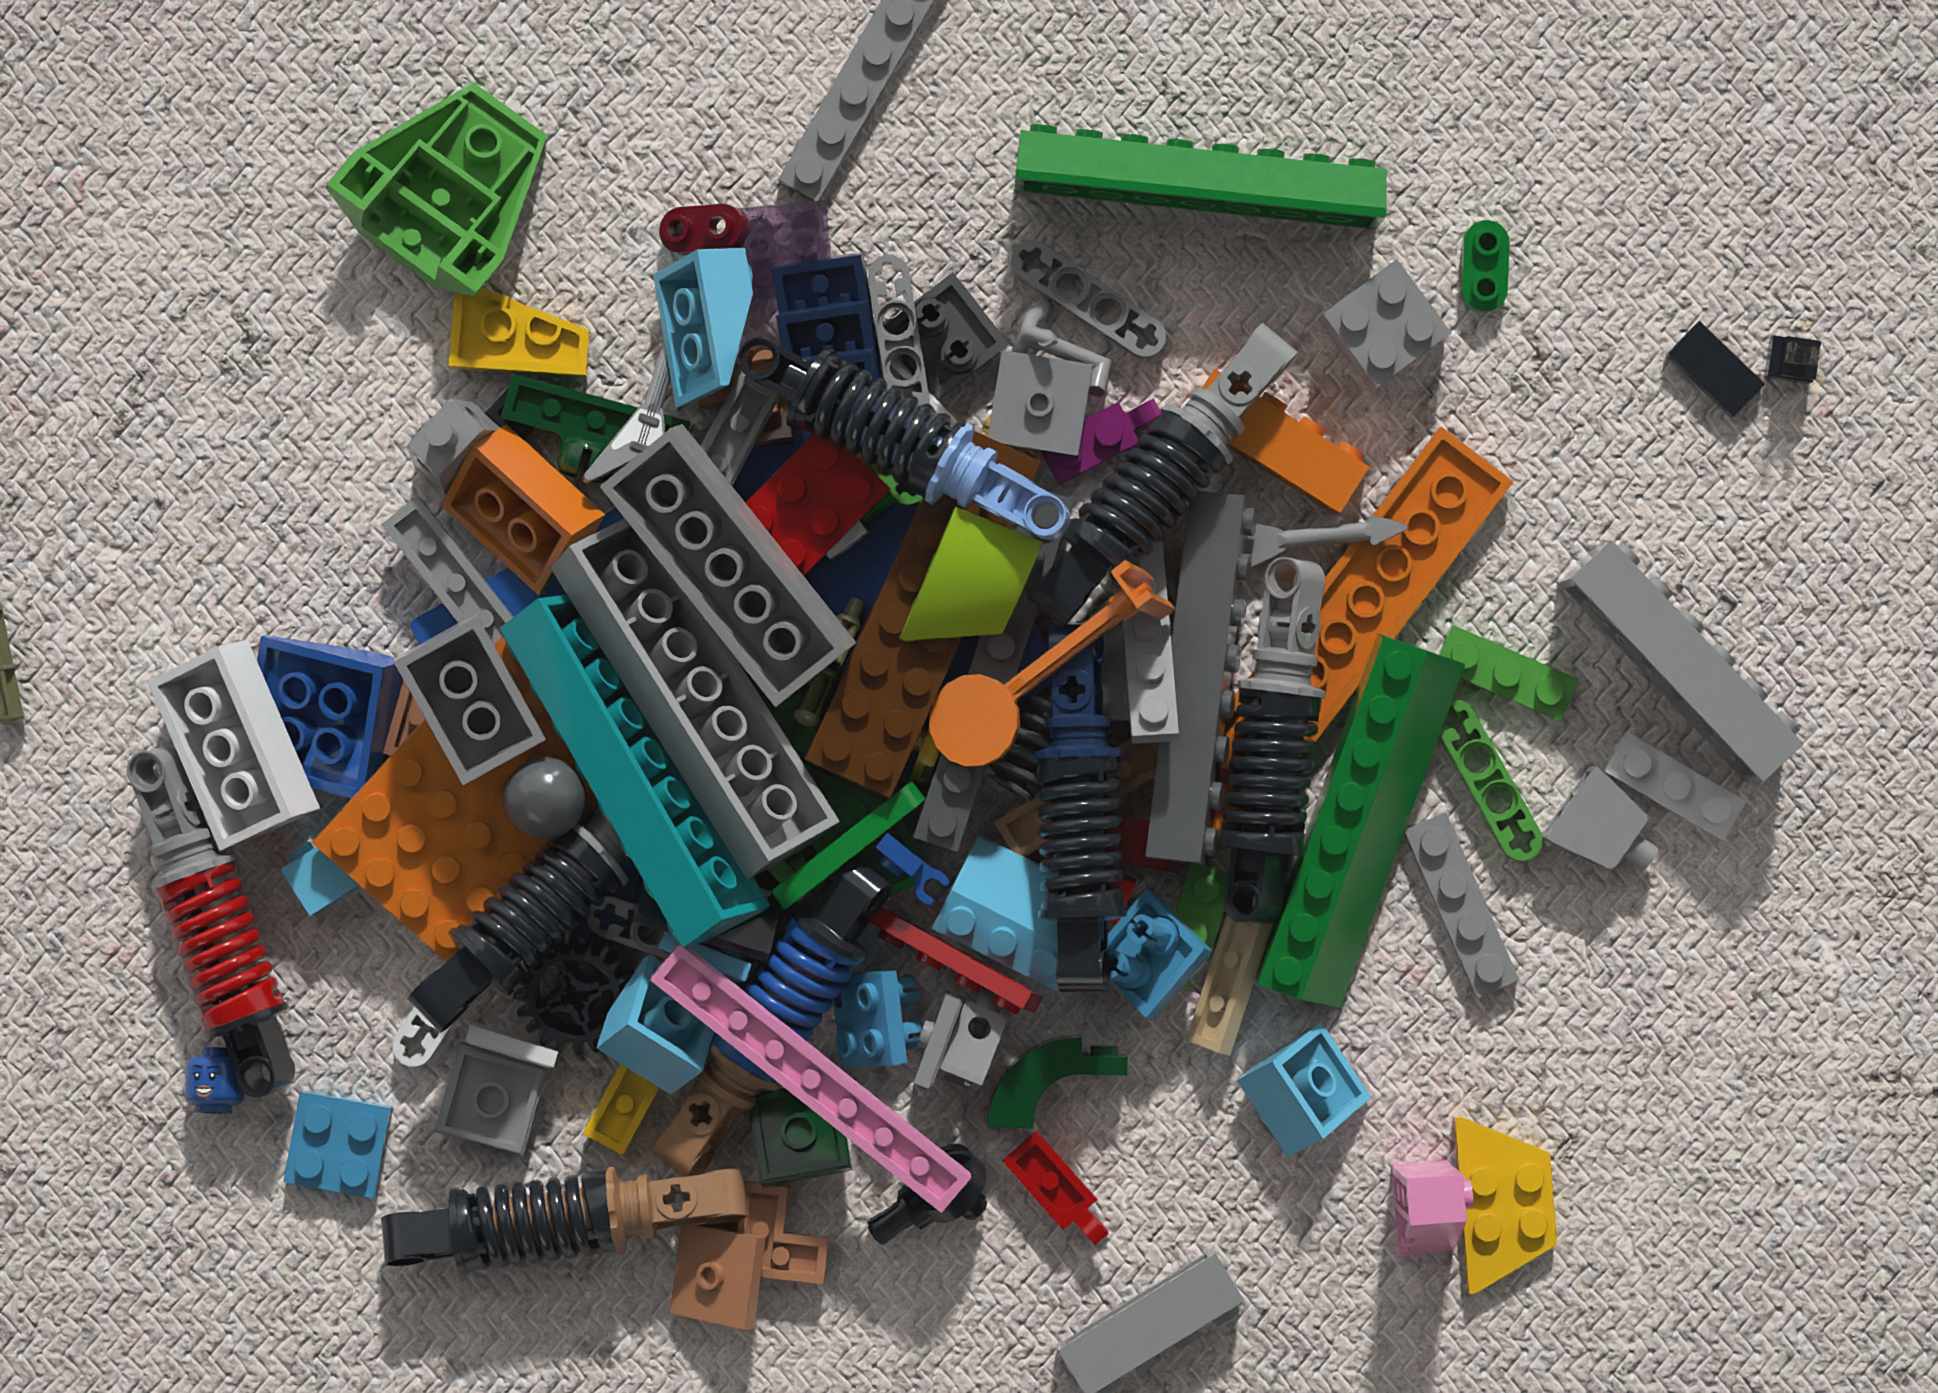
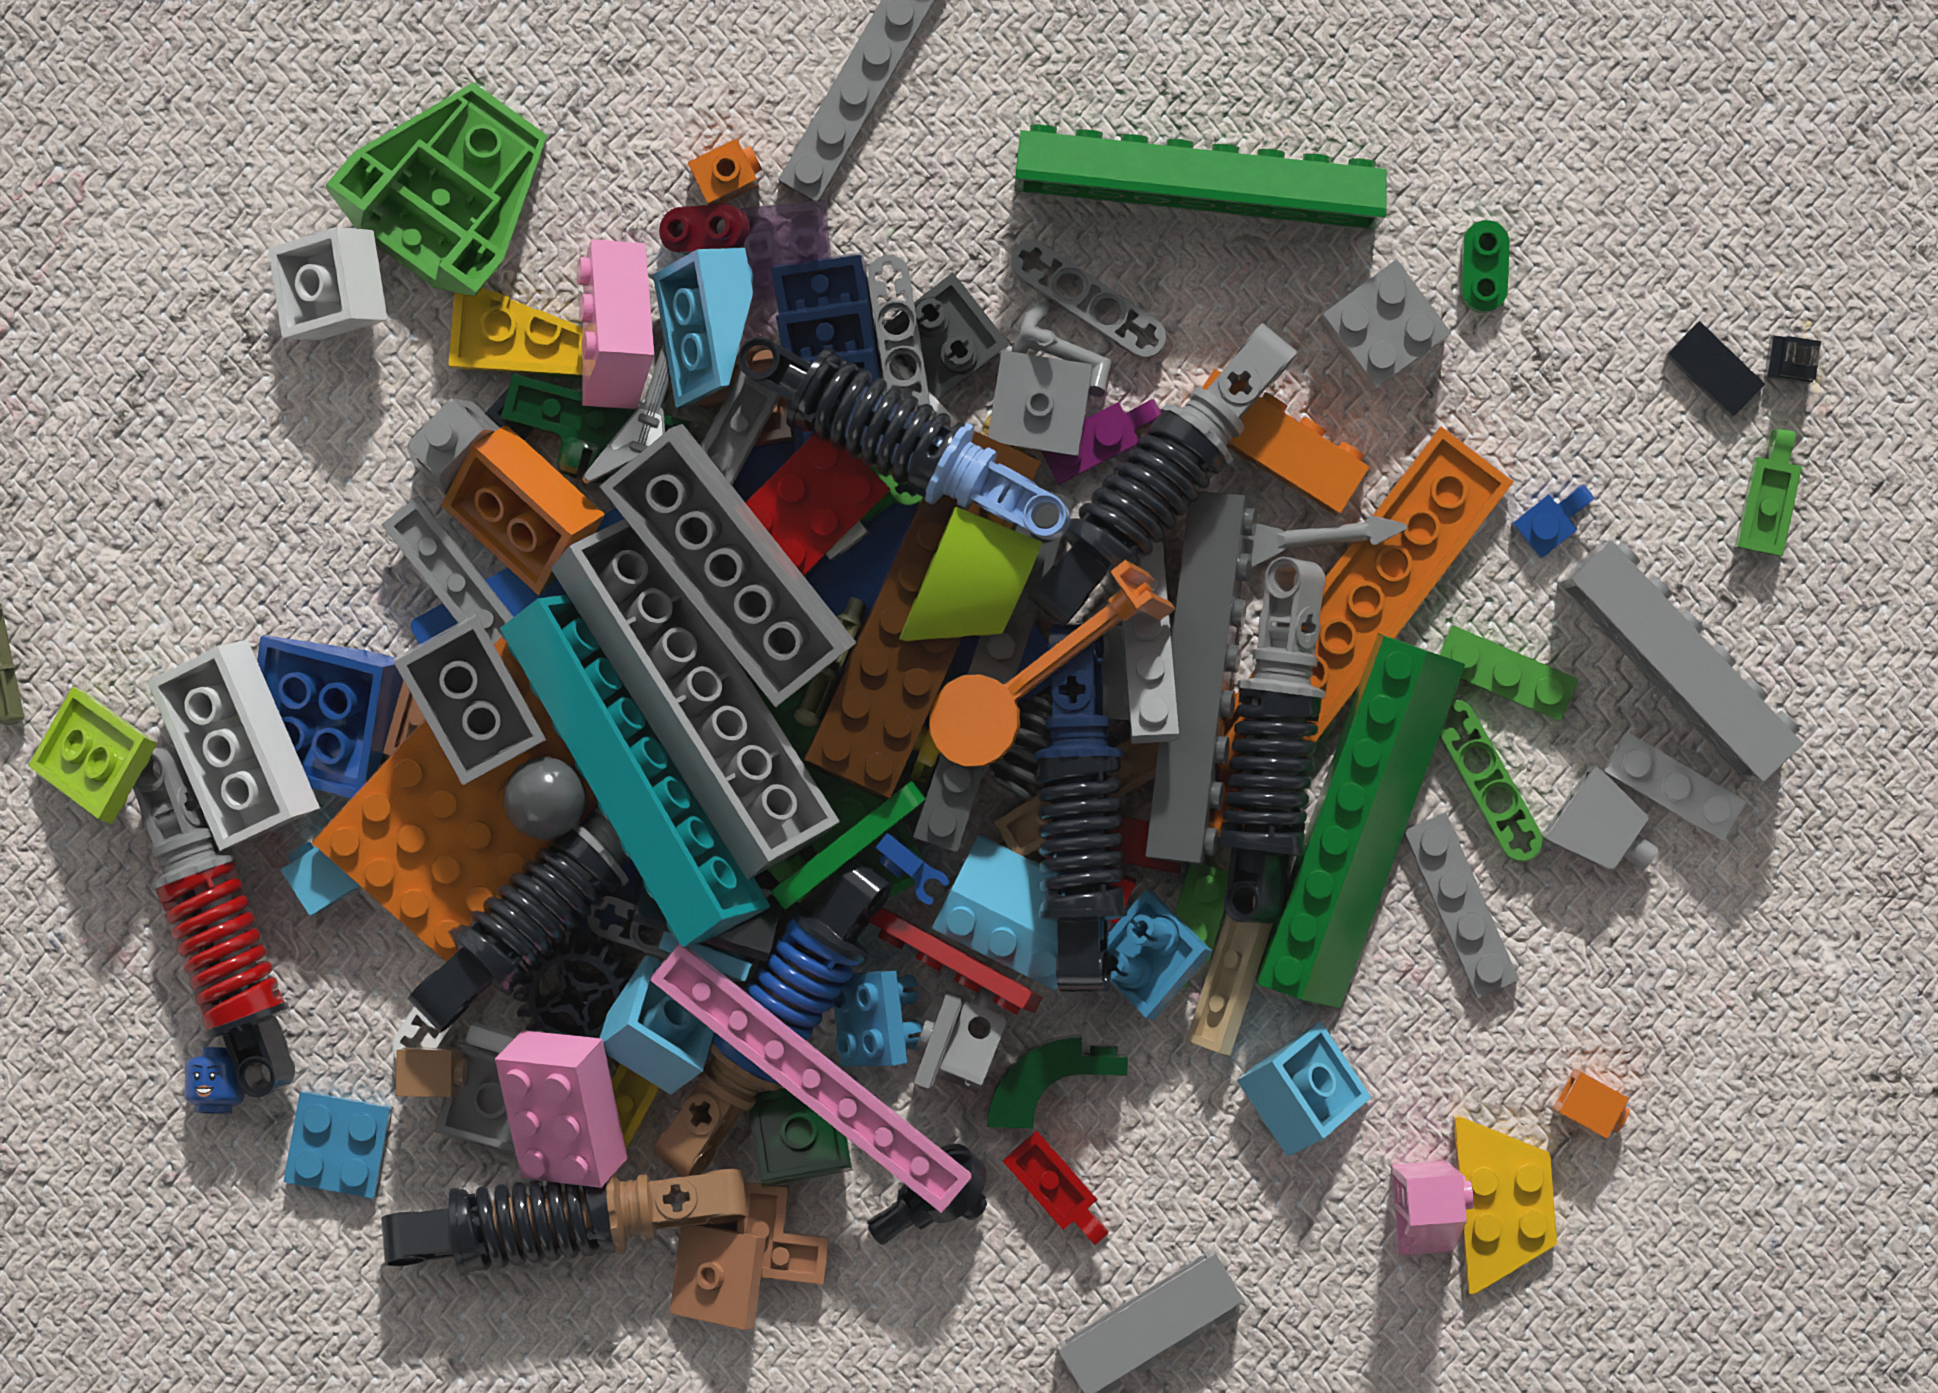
(92, 755): none -> lime plate
(327, 283): none -> white brick
(430, 1072): none -> medium nougat brick
(561, 1108): none -> bright pink brick
(615, 323): none -> bright pink wedge
(726, 172): none -> orange brick
(1549, 523): none -> blue plate
(1592, 1104): none -> orange brick
(1770, 498): none -> bright green plate

